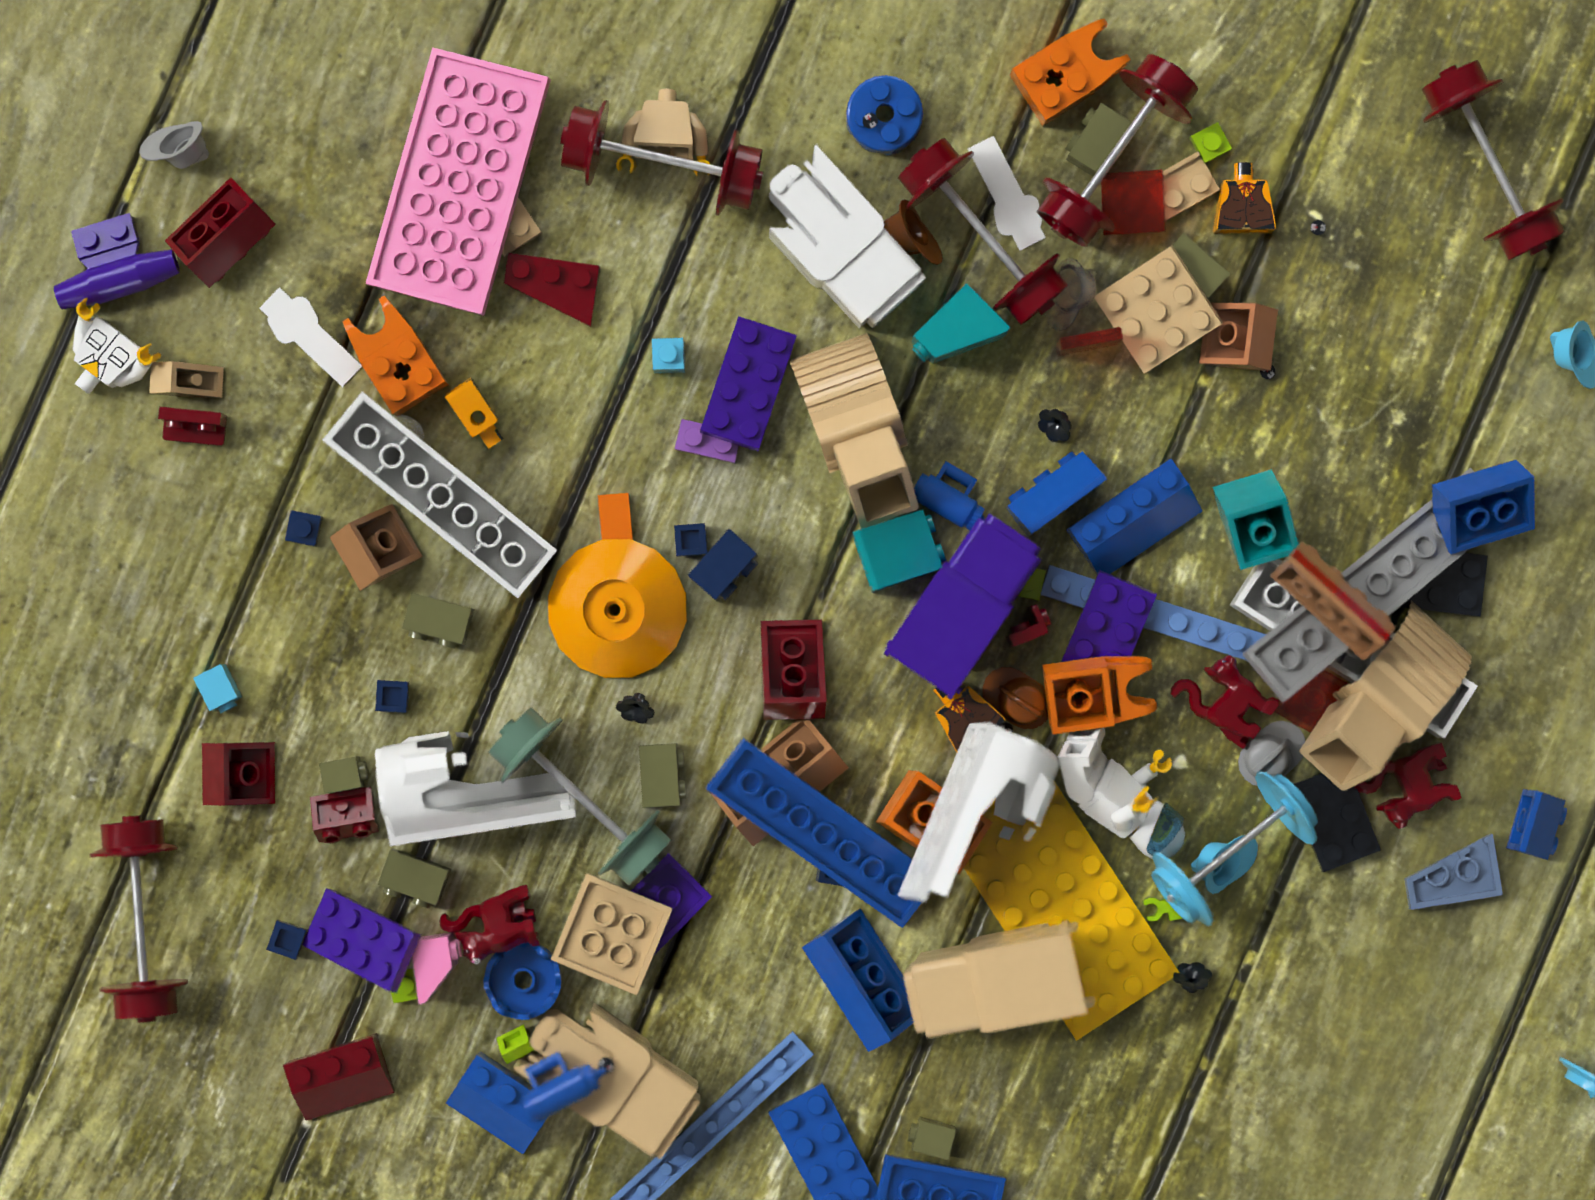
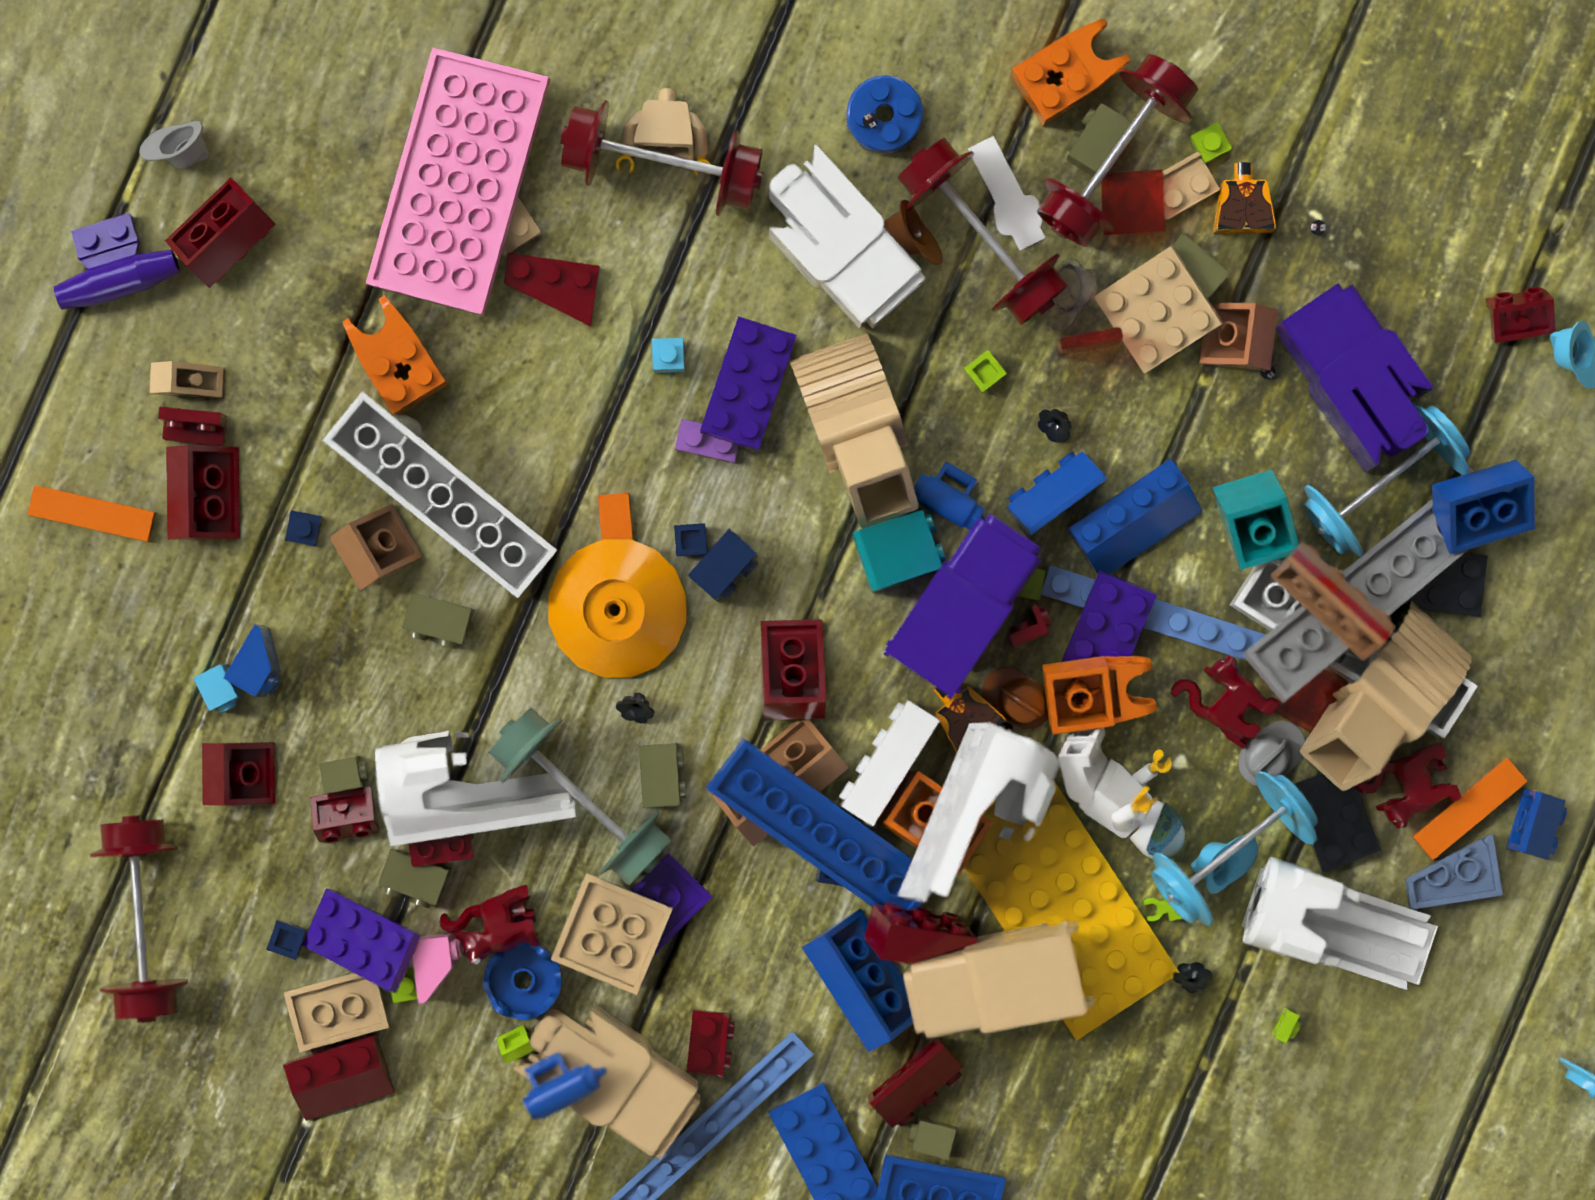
(91, 513): none -> orange tile
(107, 352): white torso -> none
(203, 492): none -> dark red slope
(256, 664): none -> blue slope
(298, 322): white sticker -> none
(335, 1010): none -> tan plate
(392, 696): dark blue plate -> none
(441, 850): none -> dark red bracket
(467, 399): light orange torso -> none
(494, 1101): blue slope -> none
(606, 1063): black piece -> none
(709, 1041): none -> dark red bracket
(889, 763): none -> white brick
(914, 934): none -> dark red slope
(915, 1083): none -> dark red slope
(958, 327): teal slope -> none
(985, 371): none -> lime plate
(1286, 1026): none -> lime plate
(1330, 523): none -> medium azure axle
(1331, 924): none -> white piece
(1357, 374): none -> dark purple piece
(1457, 90): dark red piece -> none
(1470, 809): none -> orange tile
(1521, 314): none -> dark red bracket

